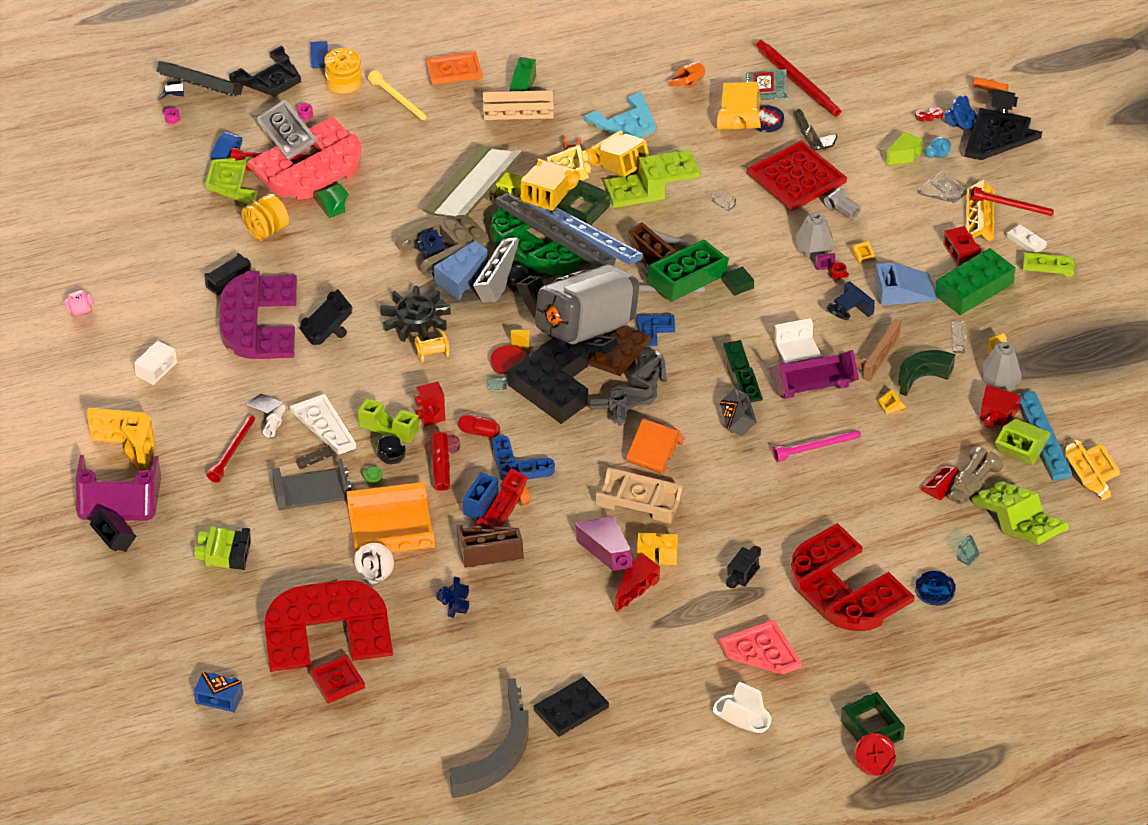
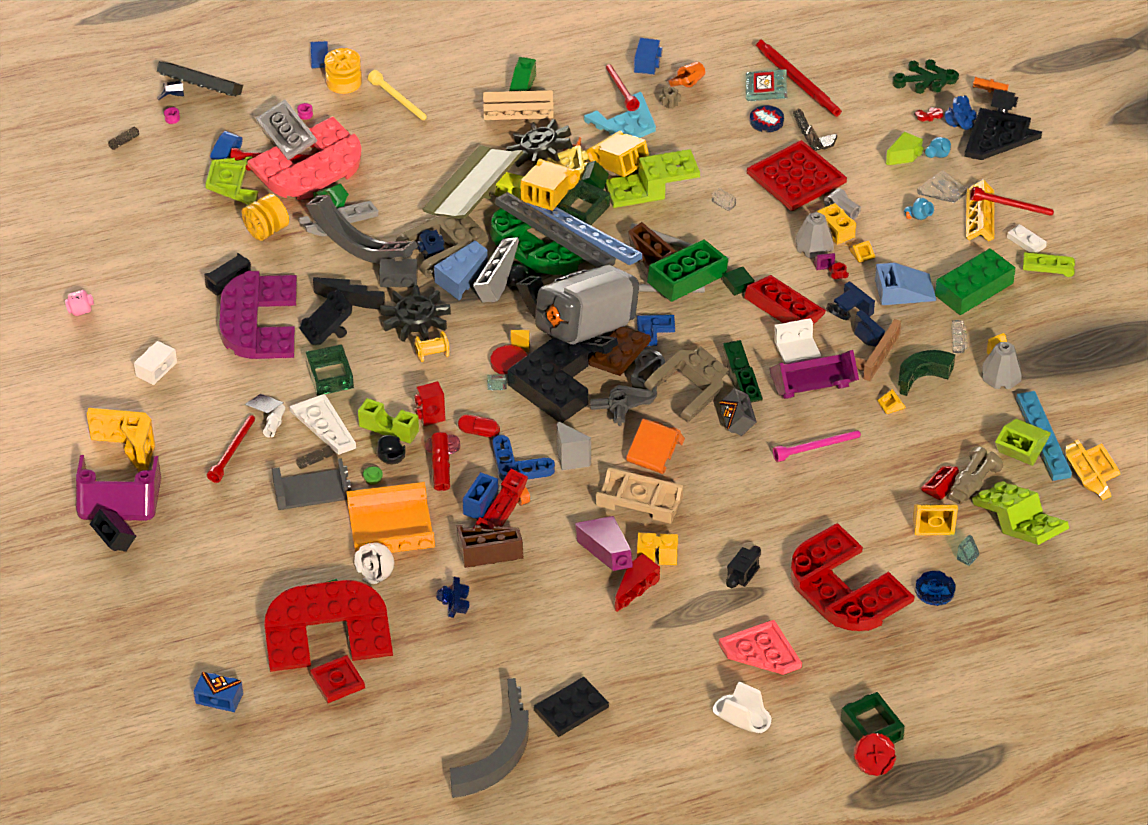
(123, 138): none -> clear smoke axle
(224, 547): lime hips -> none
(272, 79): black wing -> none
(335, 355): none -> clear green window
(350, 238): none -> dark grey arch
(351, 213): none -> light grey piece
(356, 294): none -> black slope
(398, 273): none -> dark grey brick
(454, 68): orange plate -> none
(541, 143): none -> pearl dark grey gear
(573, 448): none -> light grey slope
(595, 175): none -> dark green piece
(630, 102): none -> red piece
(647, 56): none -> blue brick
(670, 97): none -> dark tan gear
(699, 368): none -> dark tan plate
(740, 106): yellow piece -> none
(782, 301): none -> red slope
(840, 223): none -> yellow brick
(867, 329): none -> dark blue slope
(921, 209): none -> dark azure animal
(934, 519): none -> yellow slope
(945, 76): none -> dark green plant
(960, 245): red brick -> none
(998, 407): red torso -> none

